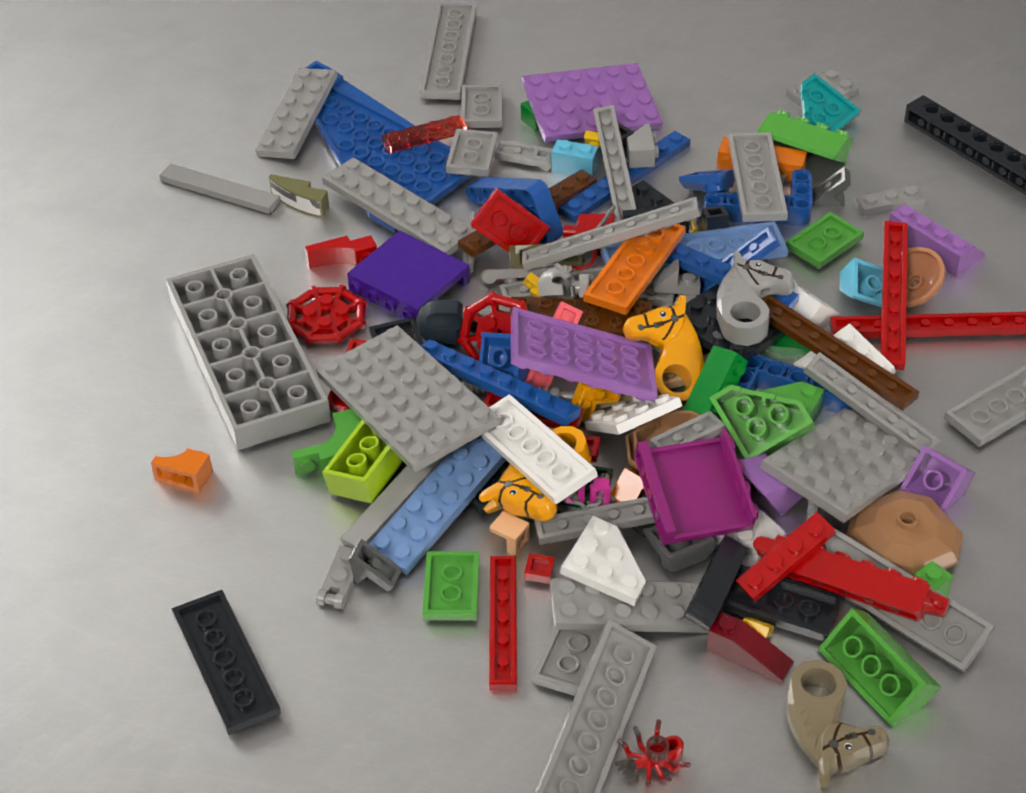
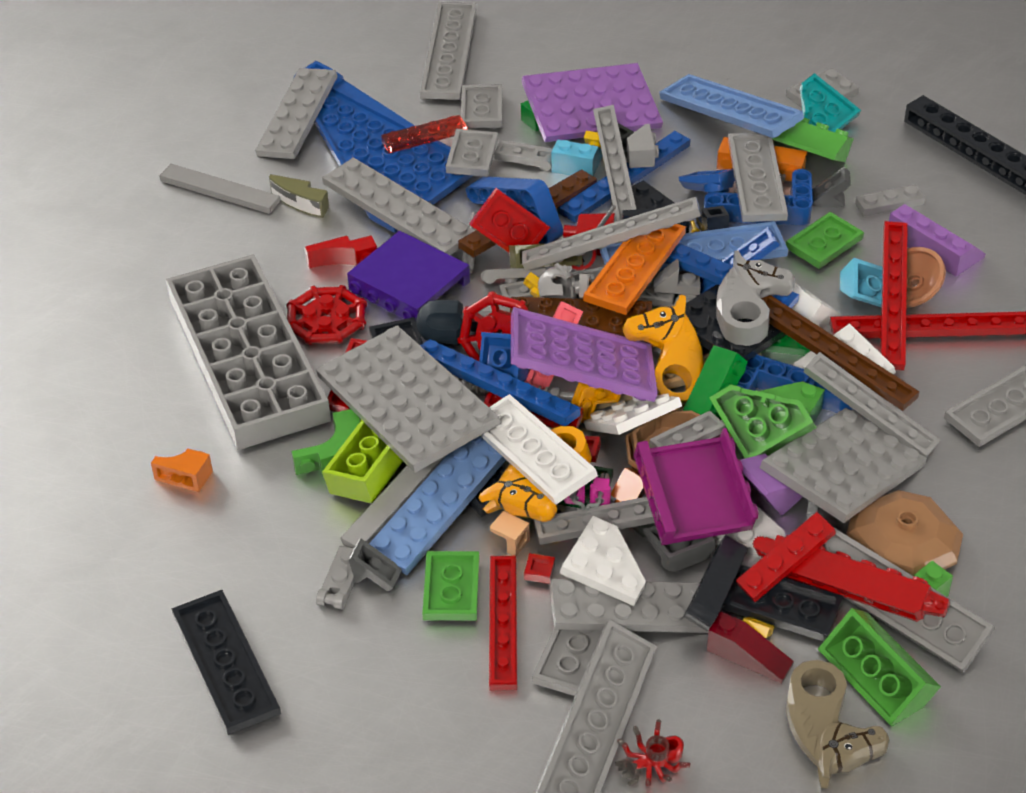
(732, 105): none -> medium blue plate
(938, 478): medium lavender slope -> none

